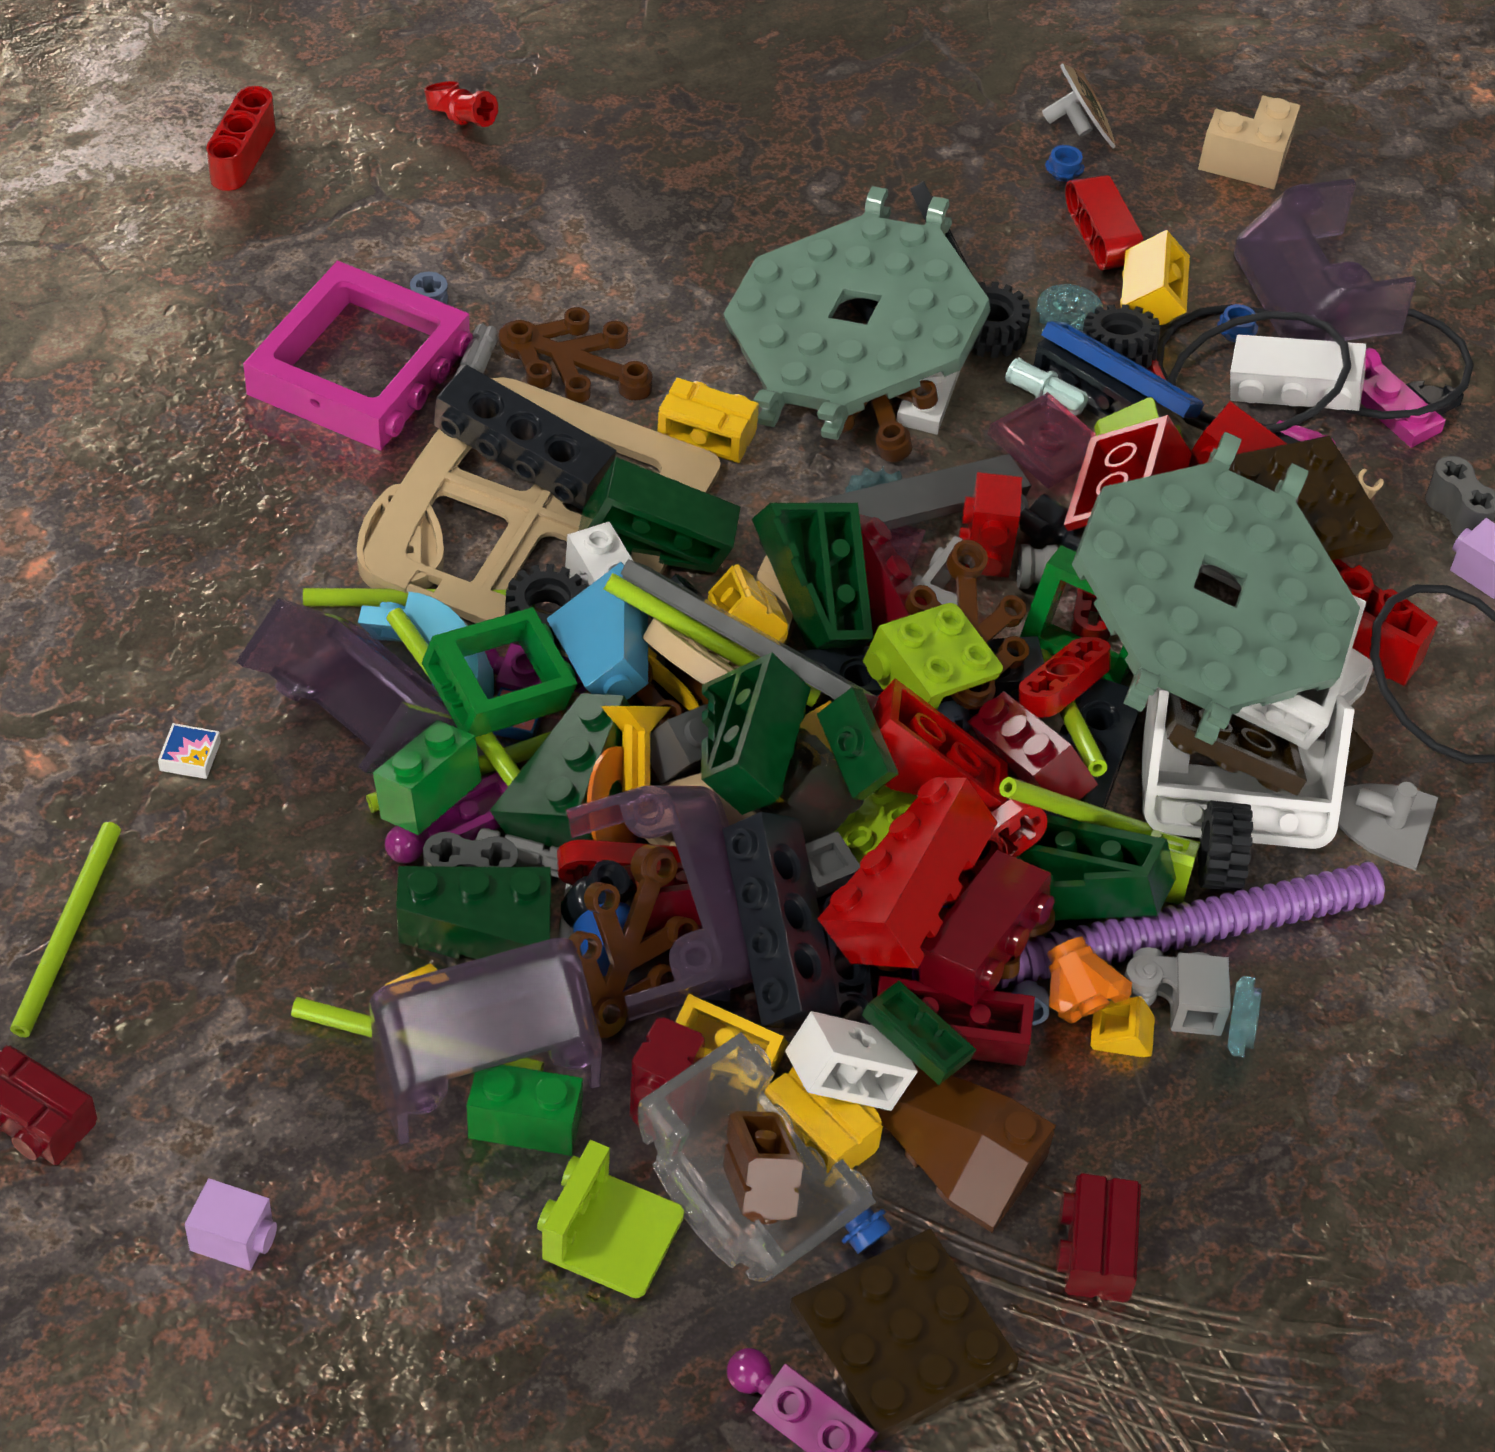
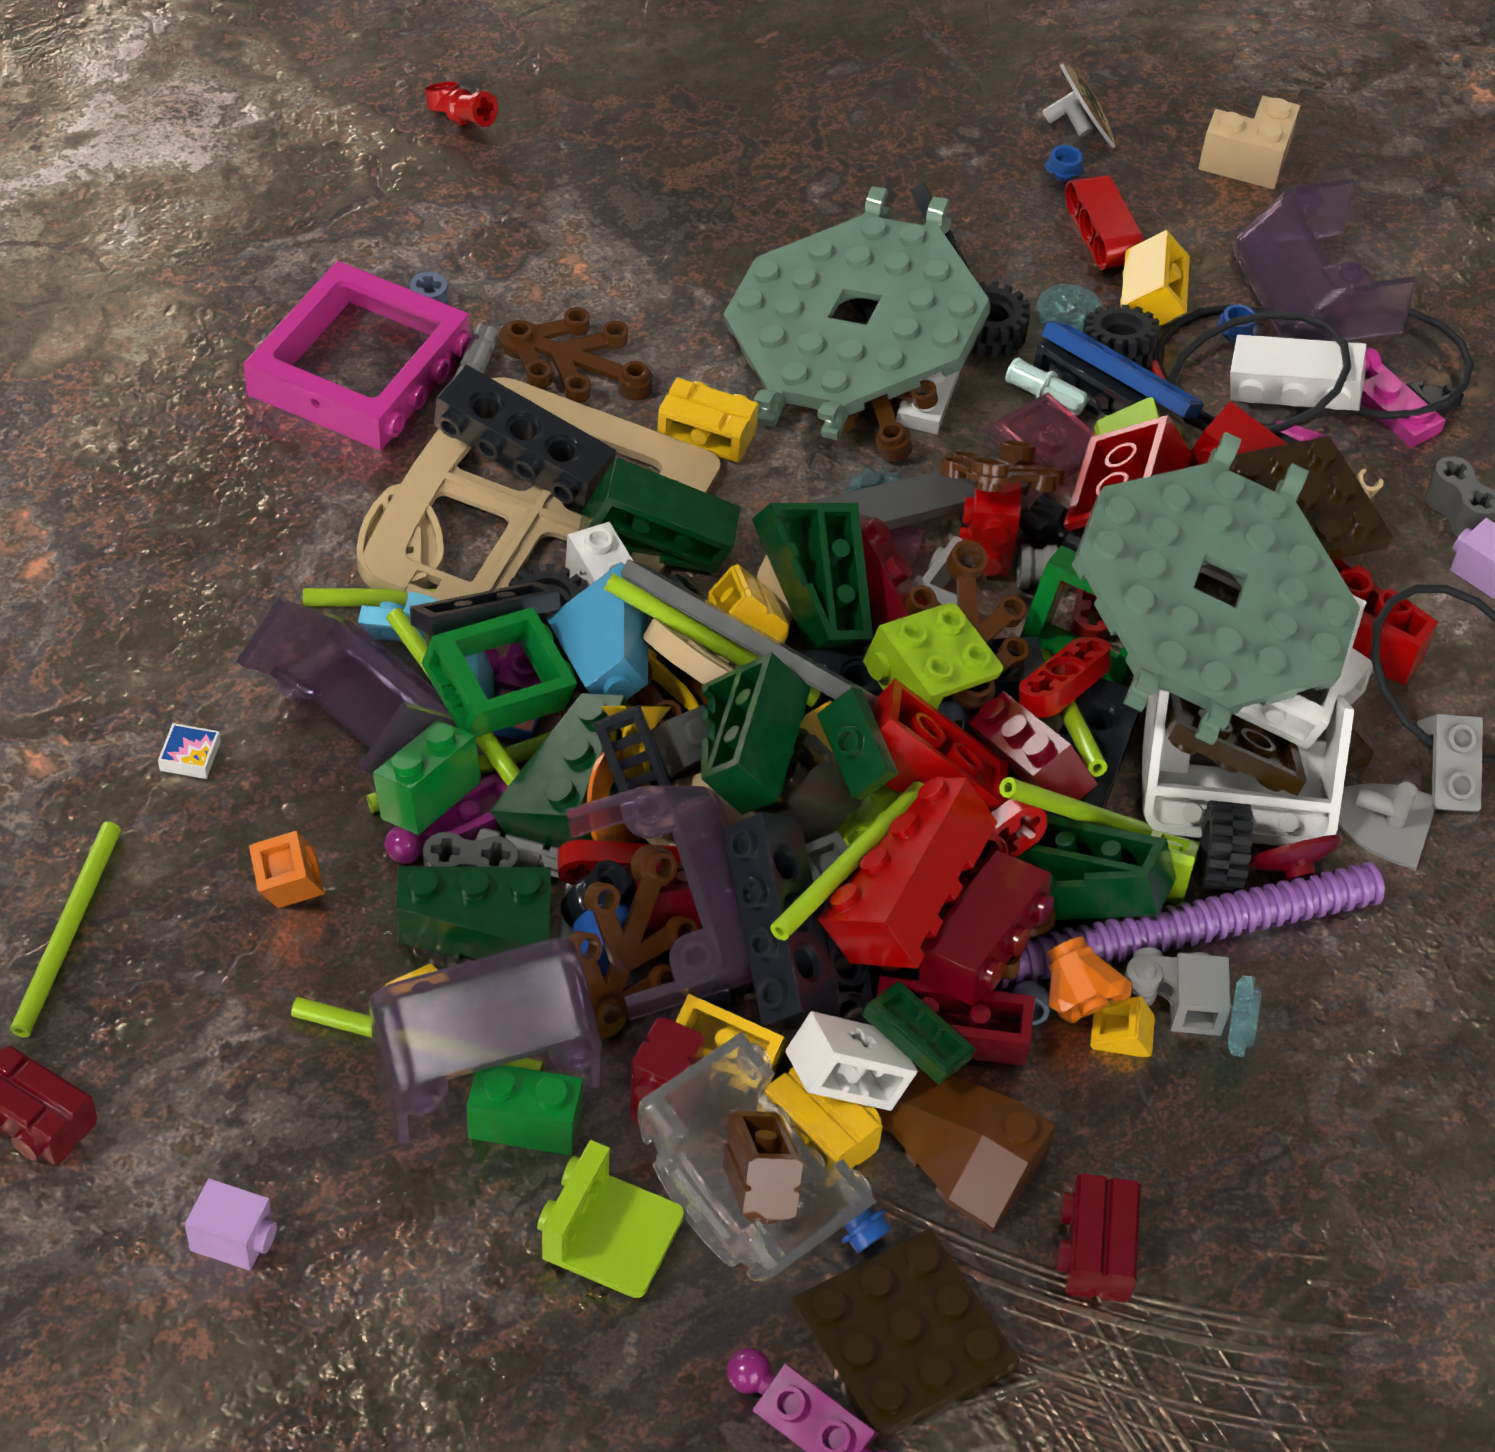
(241, 138): red beam -> none
(286, 869): none -> orange brick
(478, 607): none -> black hinge
(620, 720): none -> black slope
(842, 867): none -> lime piece
(1011, 467): none -> reddish brown plant
(1296, 857): none -> dark red dish
(1455, 761): none -> light grey bracket

